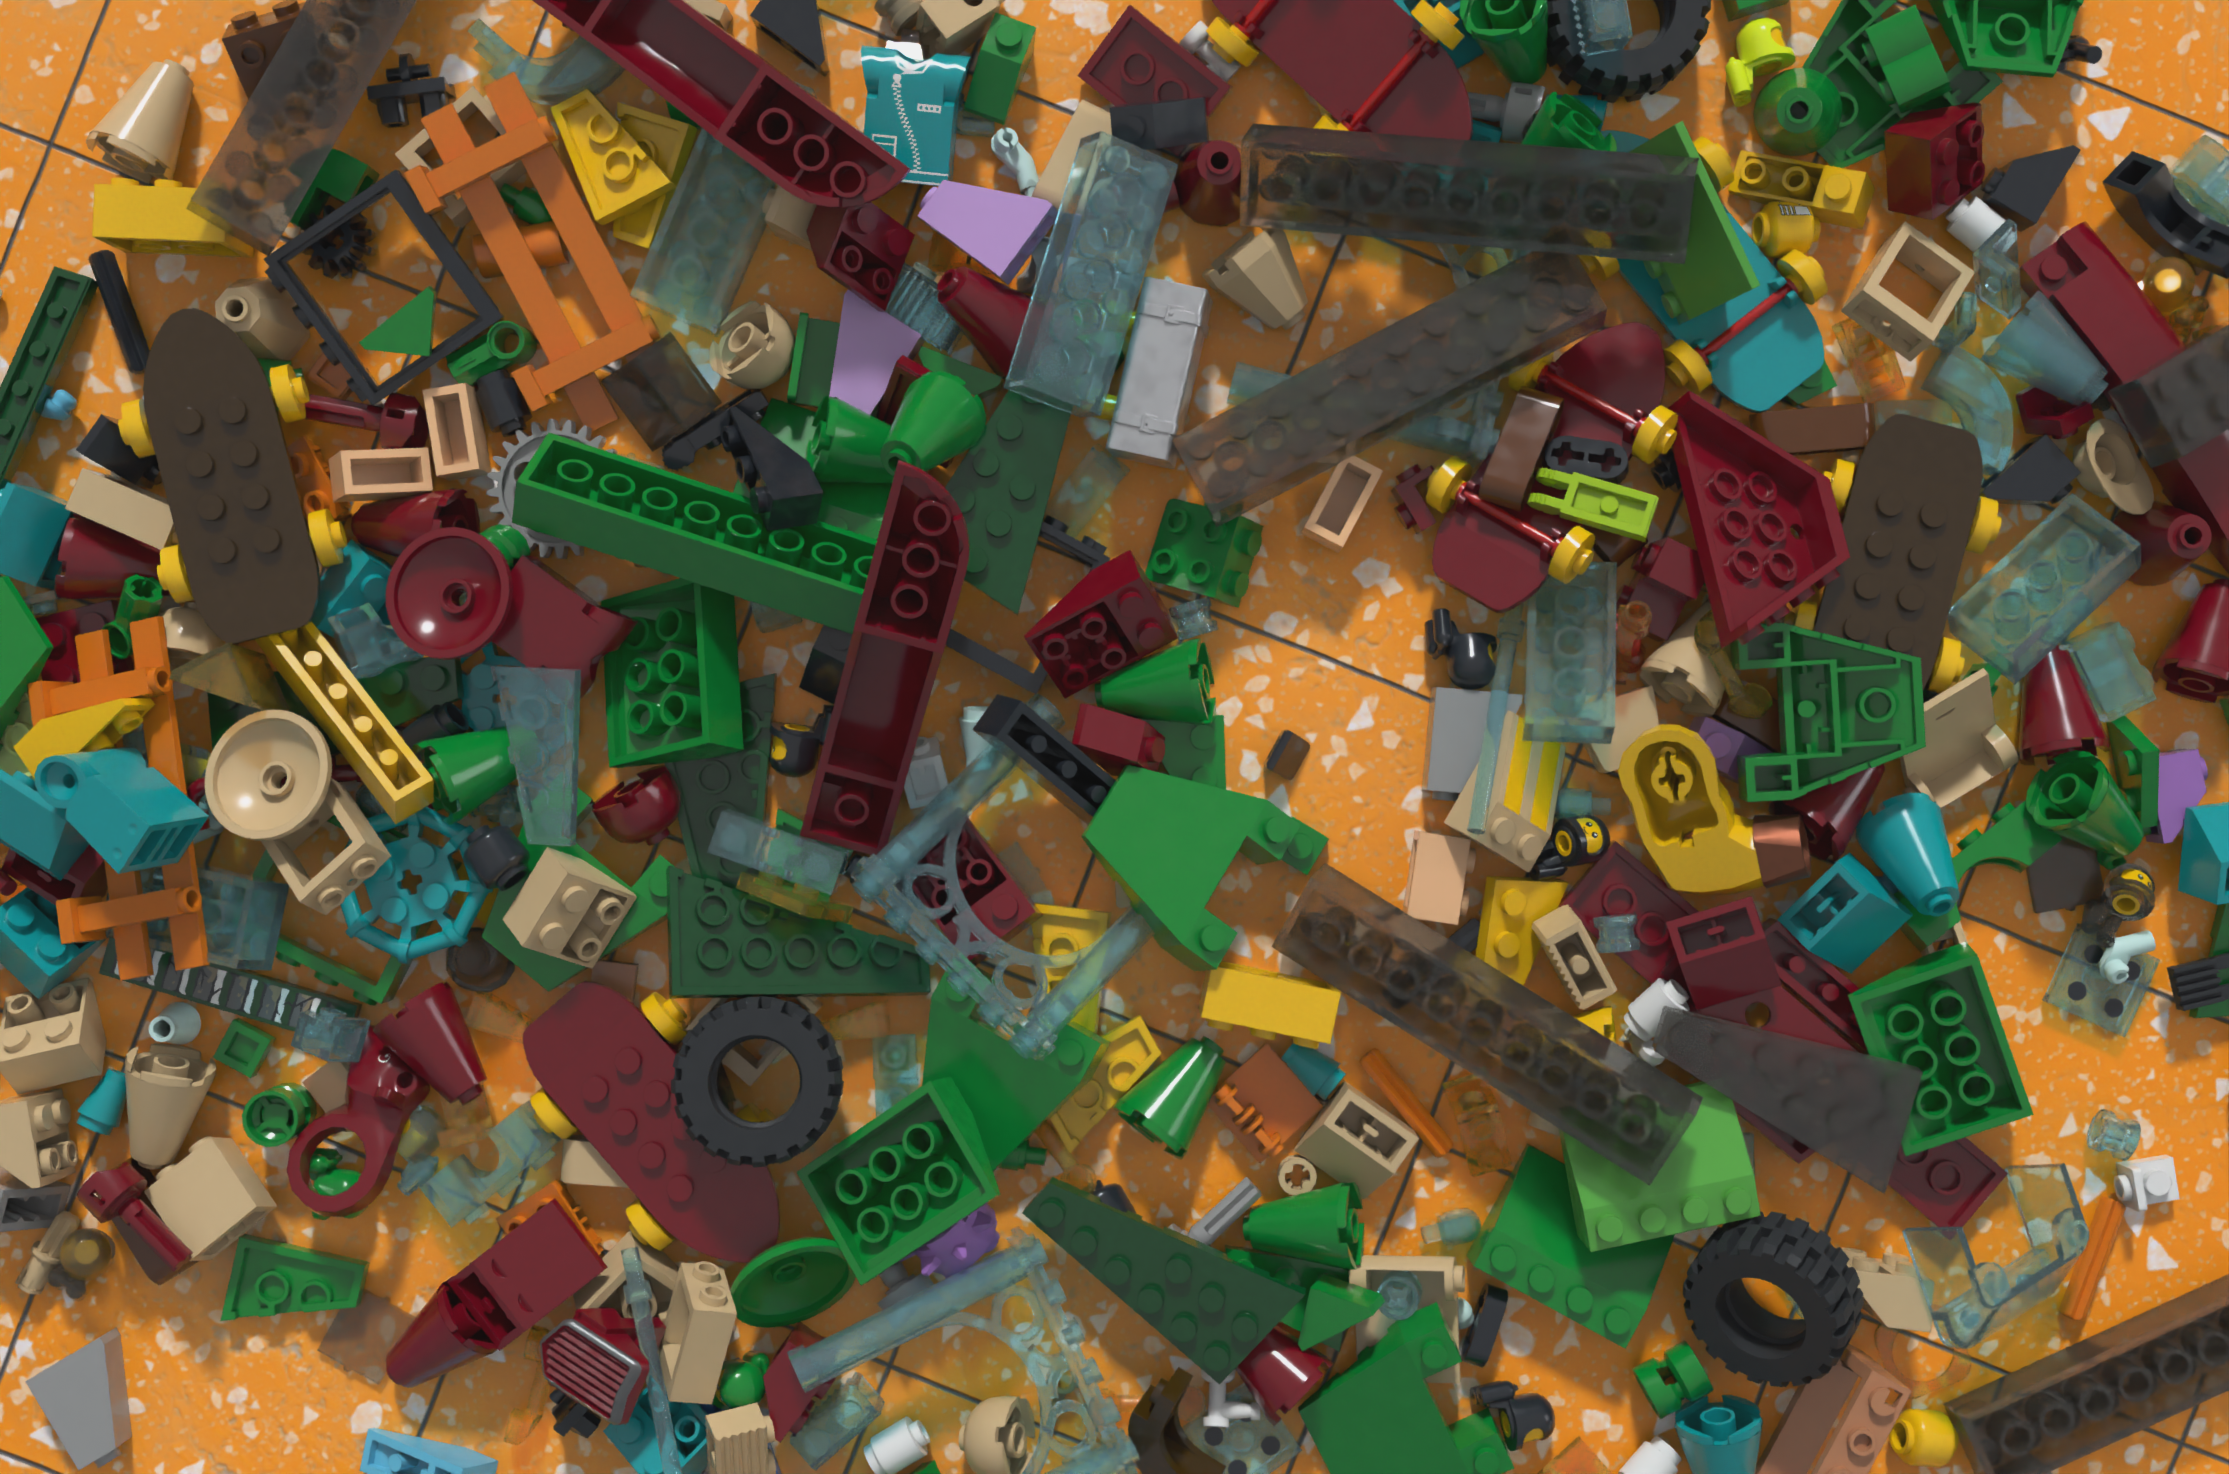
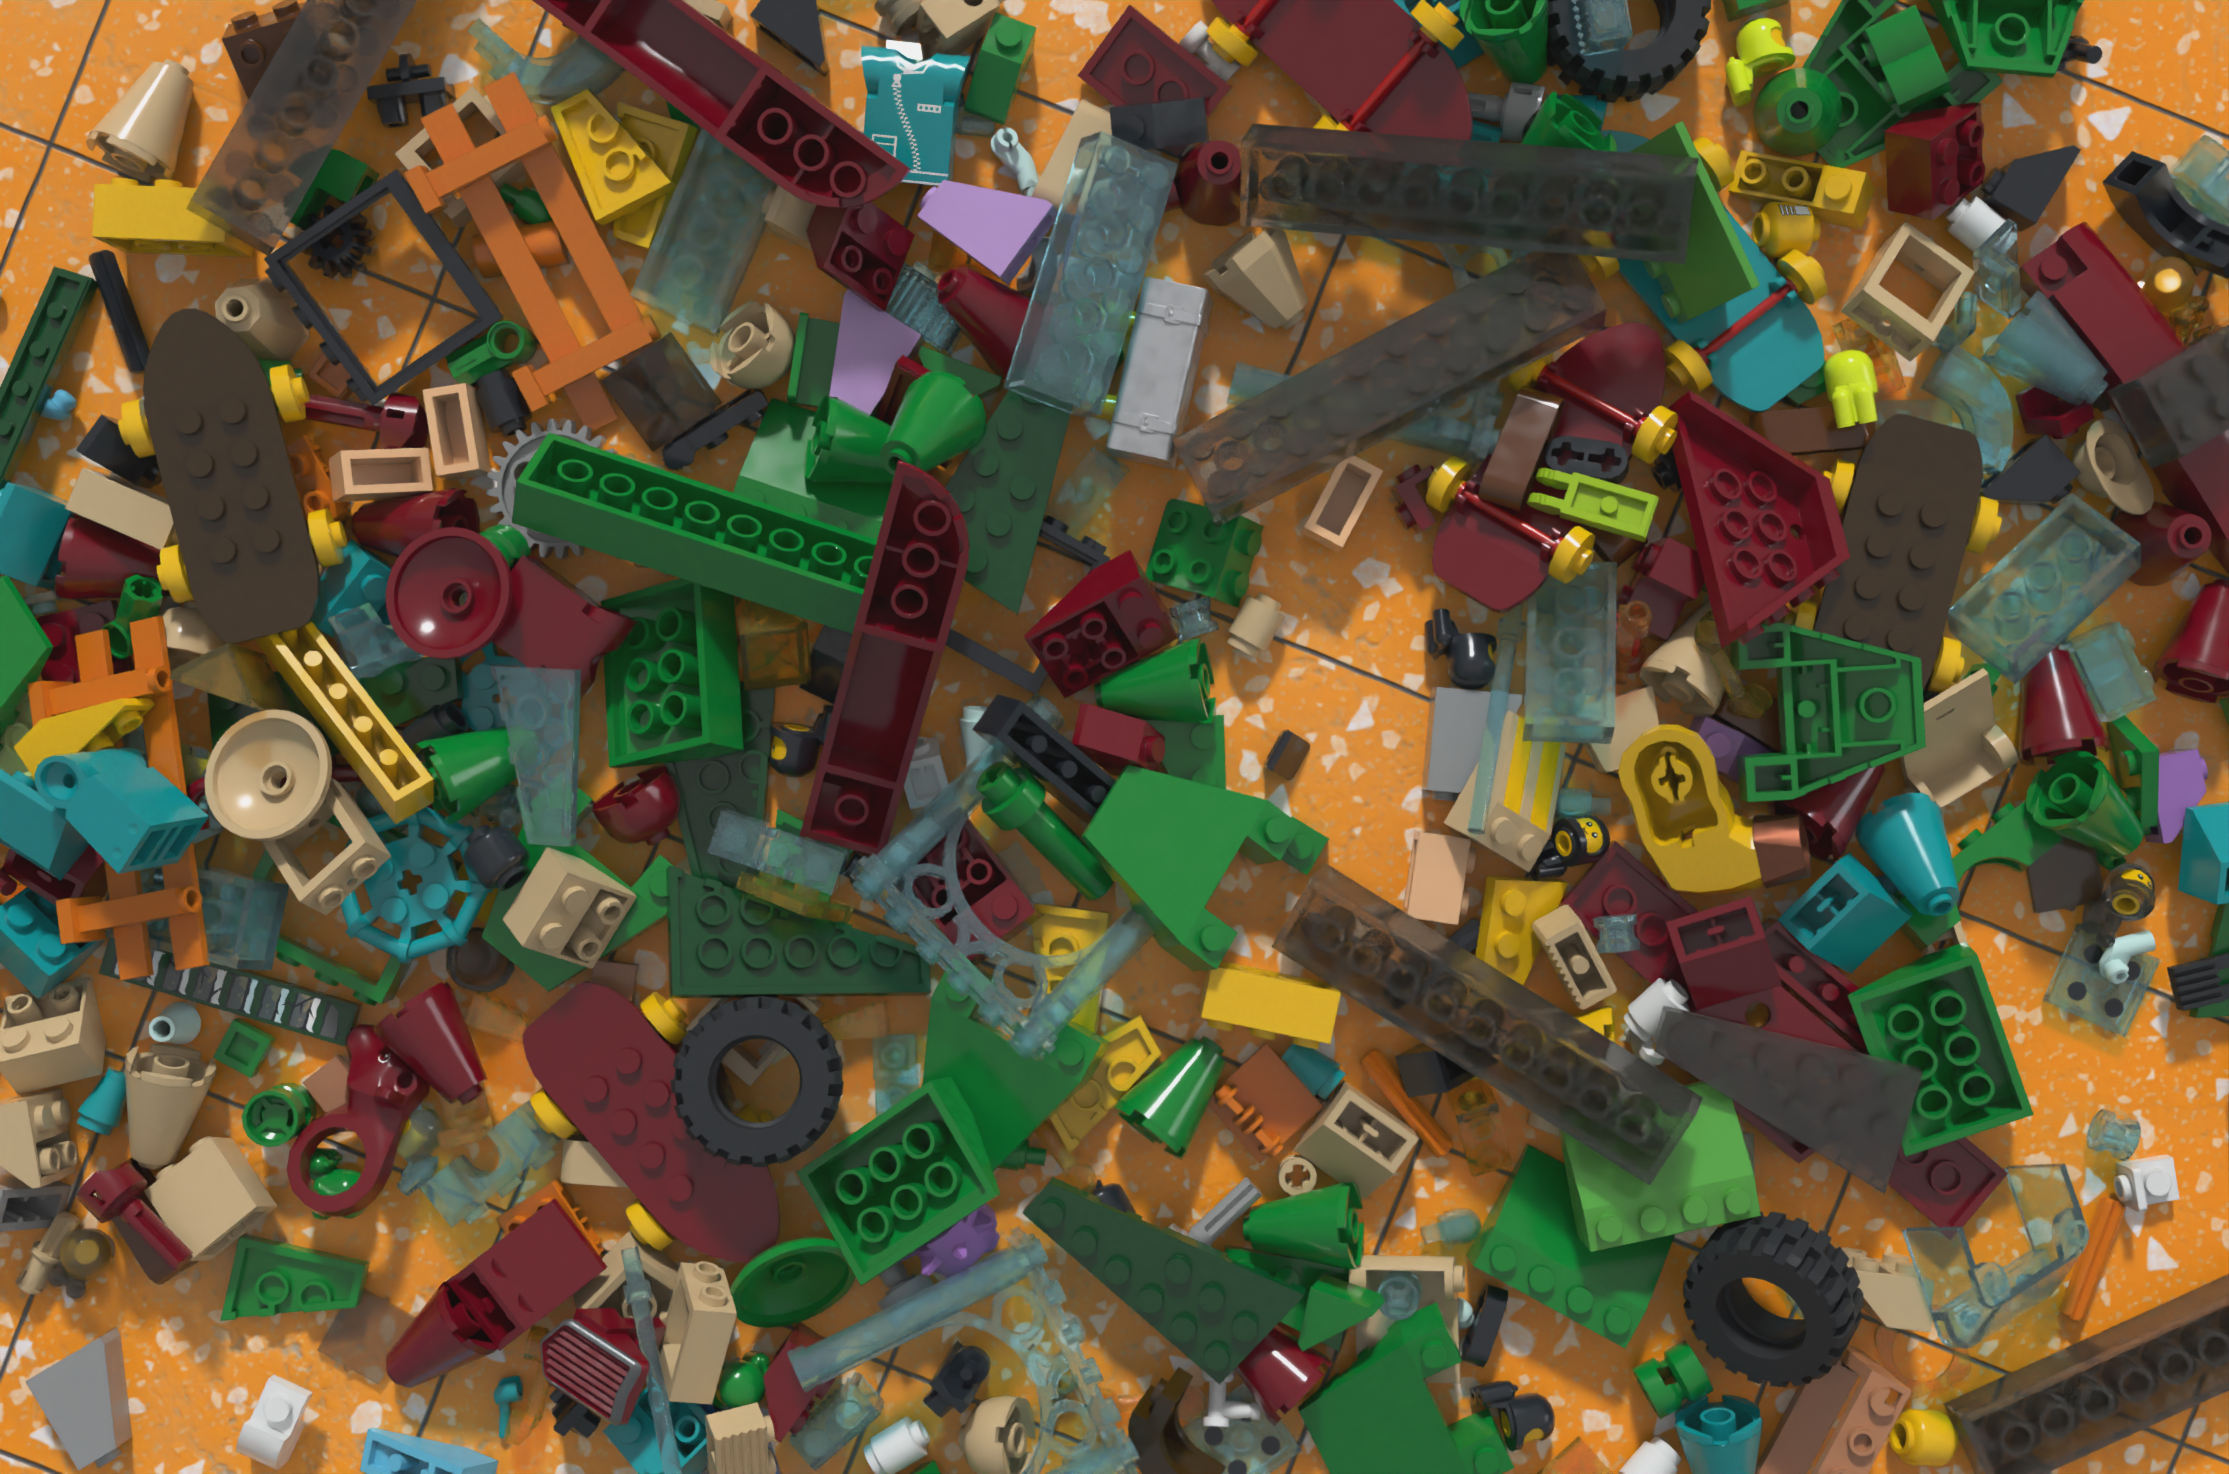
(275, 1423): none -> white brick
(331, 1035): clear light blue brick -> none
(408, 329): green slope -> none
(507, 1391): none -> teal hand
(772, 646): none -> clear yellow slope
(776, 476): black slope -> none
(957, 1379): none -> black hips
(1016, 801): none -> green piece
(1255, 625): none -> tan brick
(1429, 1072): none -> black slope
(1851, 387): none -> neon yellow piece

